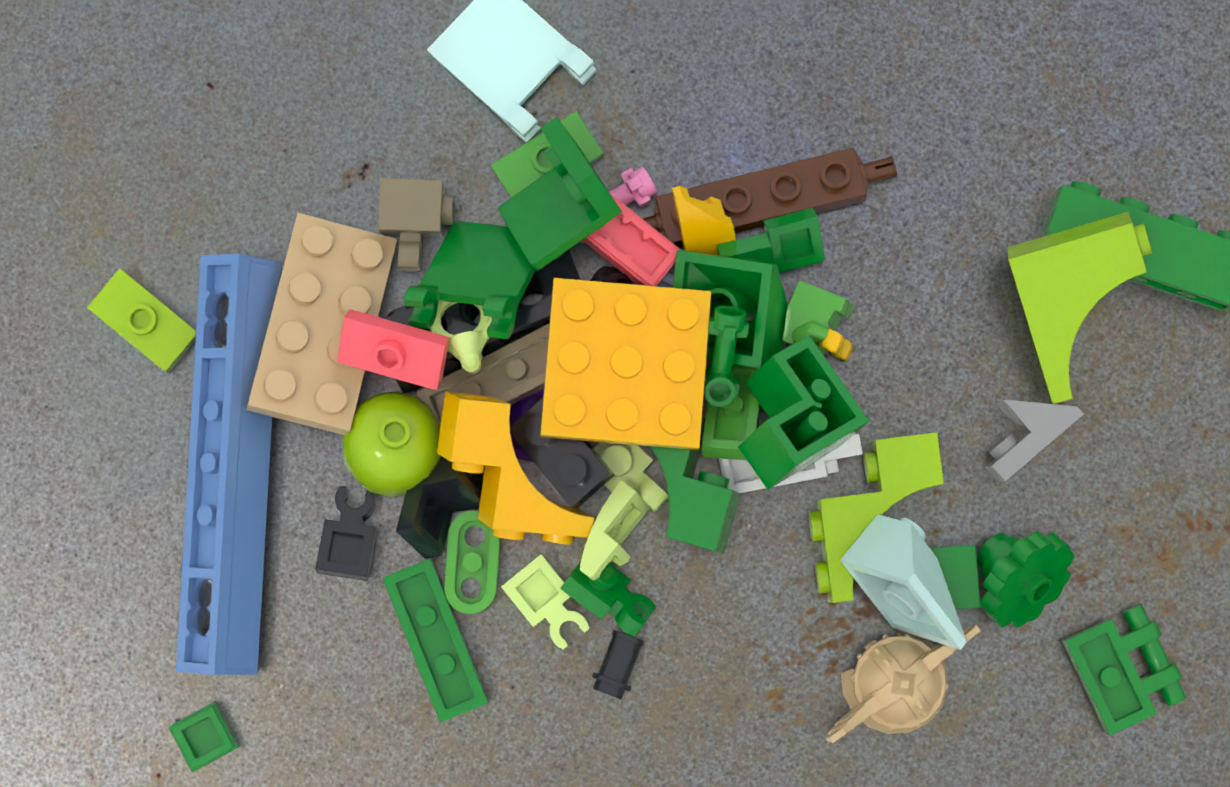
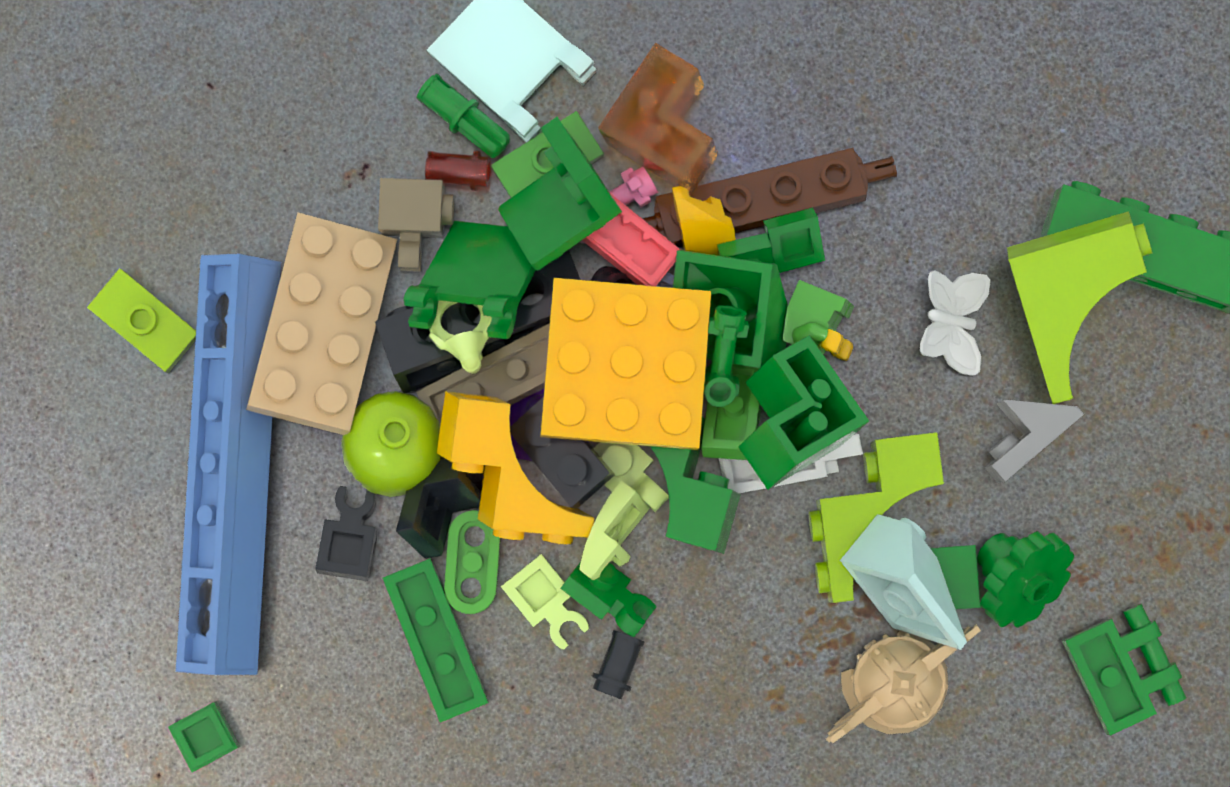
(393, 349): coral plate -> none
(459, 169): none -> clear red pin
(463, 116): none -> green axle
(649, 121): none -> clear orange brick
(946, 332): none -> white piece

